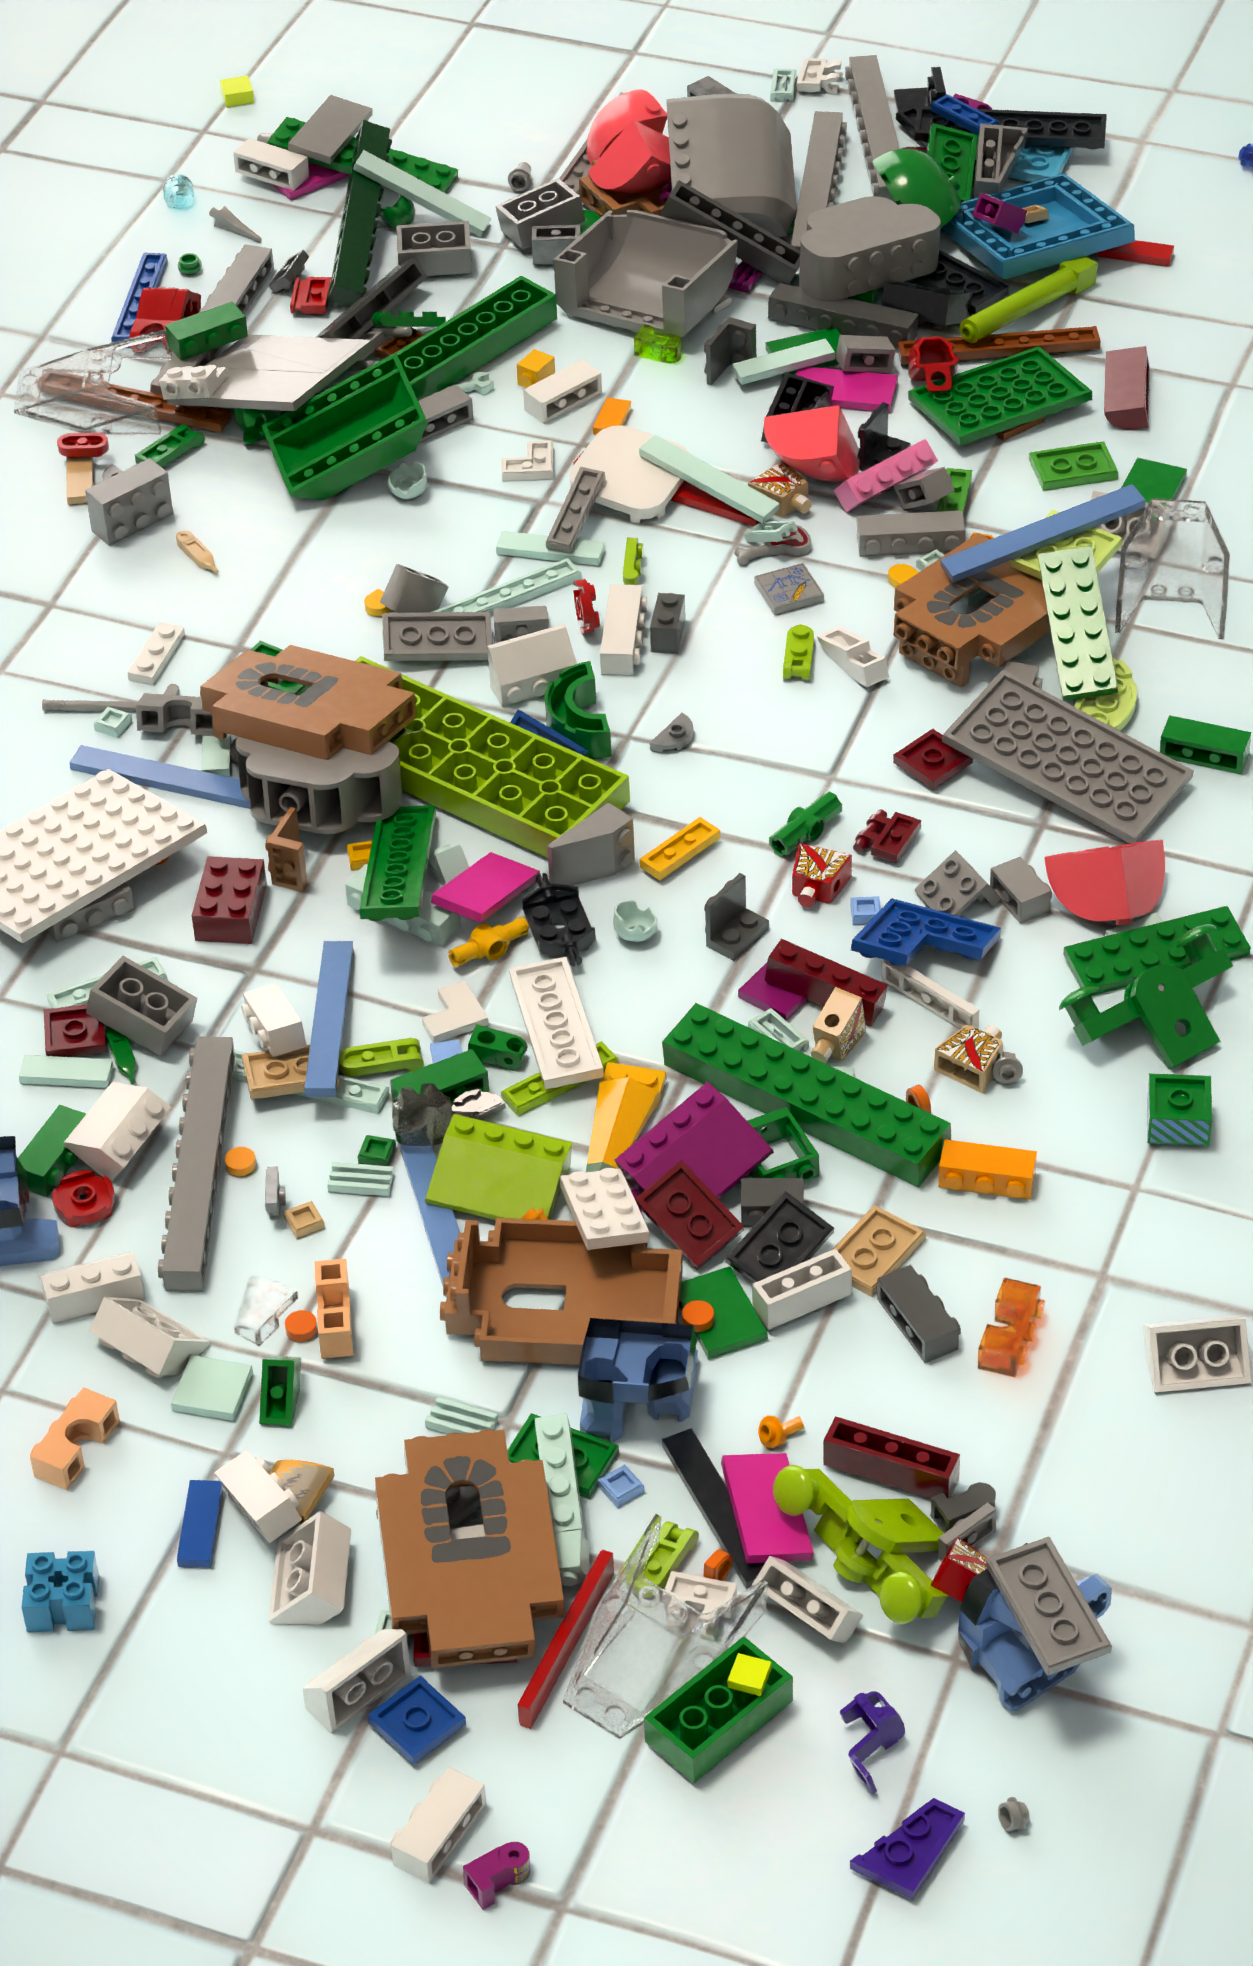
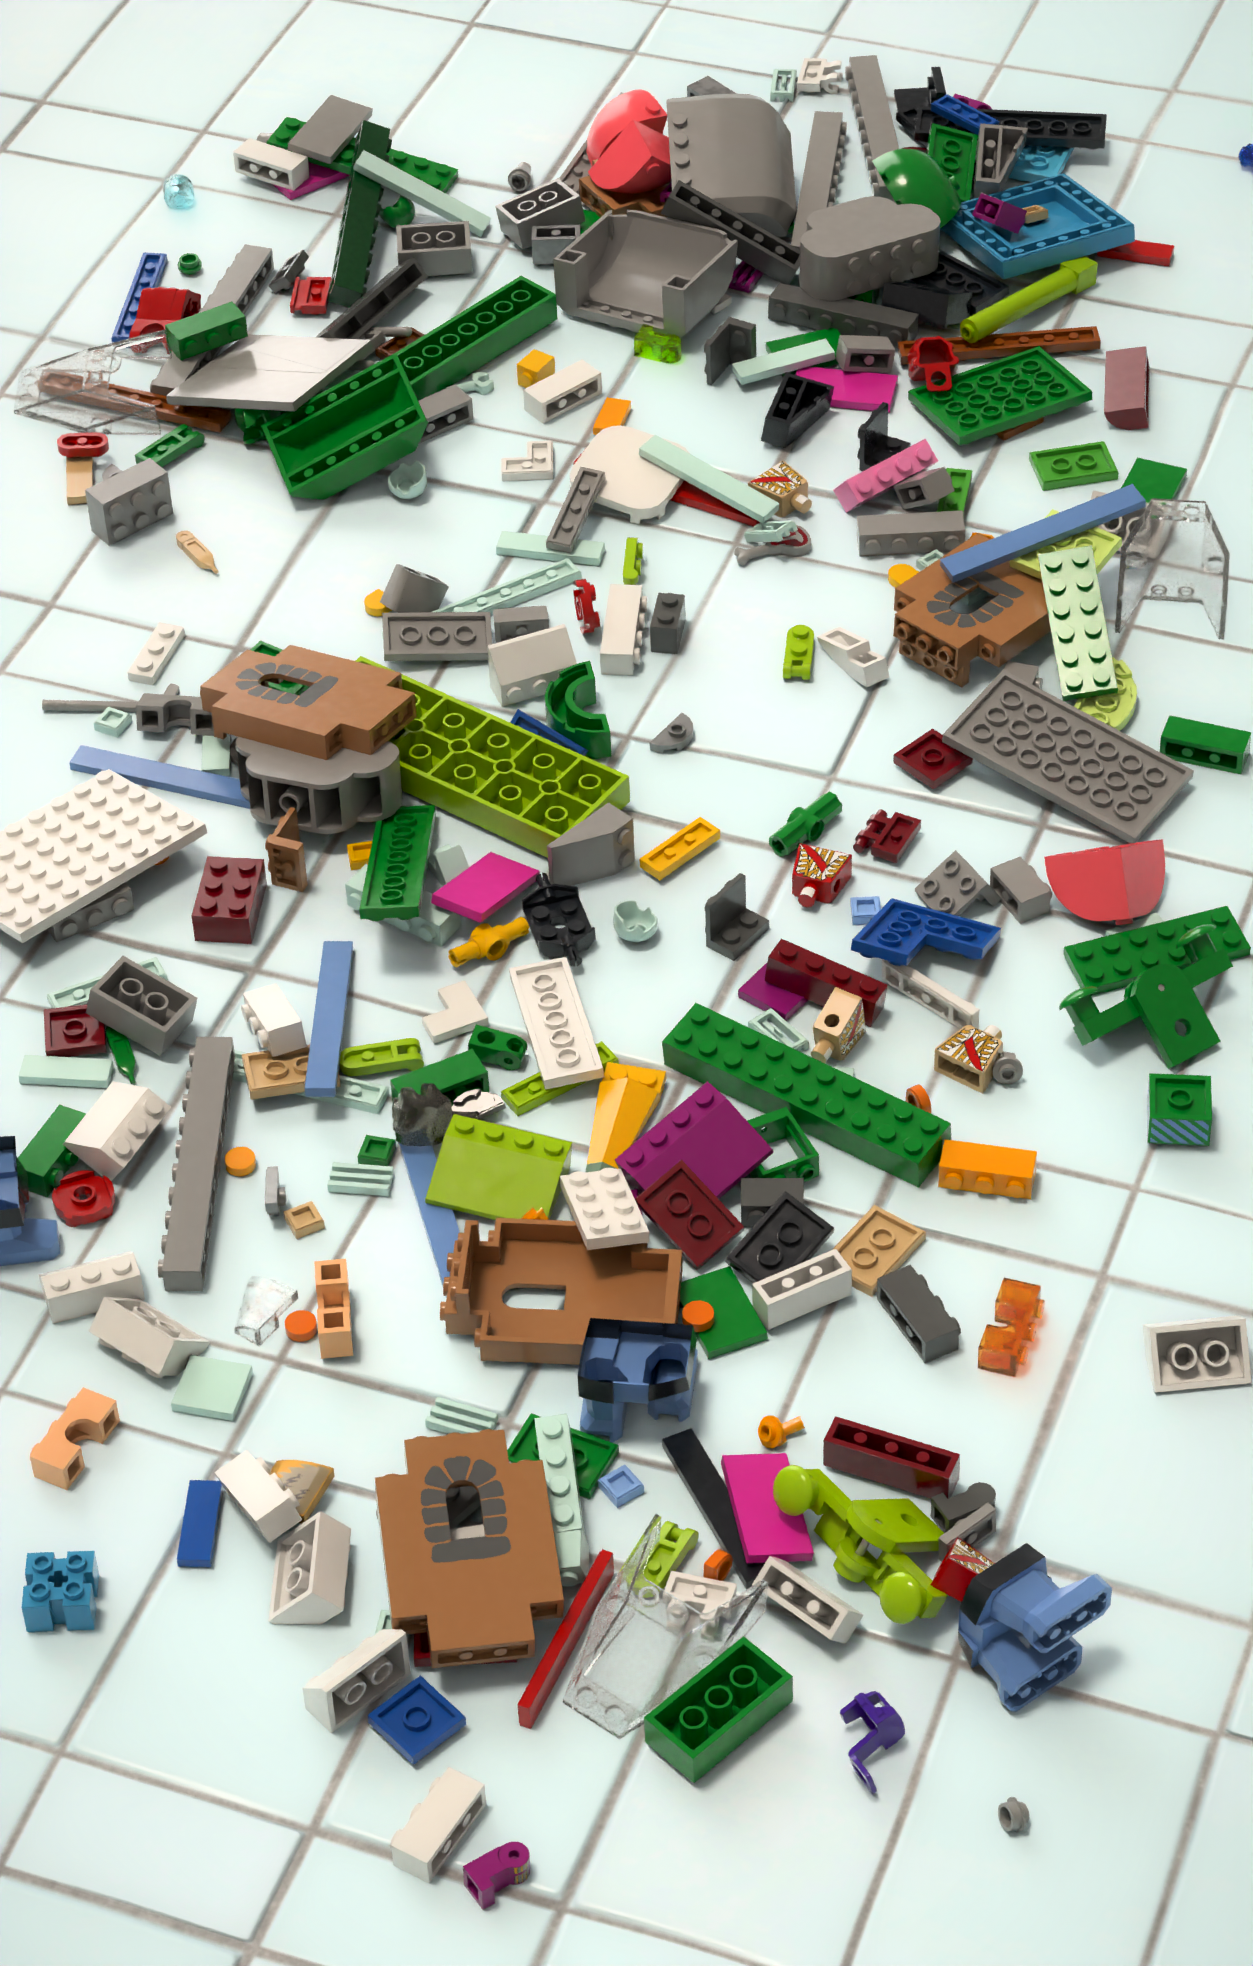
(192, 382): white plate -> none
(227, 220): light grey piece -> none
(236, 91): neon yellow piece -> none
(279, 1389): green slope -> none
(407, 319): green plate -> none
(444, 1050): light blue tile -> none
(749, 1674): neon yellow tile -> none
(788, 588): light grey tile -> none
(814, 443): coral brick -> none
(912, 1850): dark purple wing -> none
(1048, 1606): light grey tile -> none

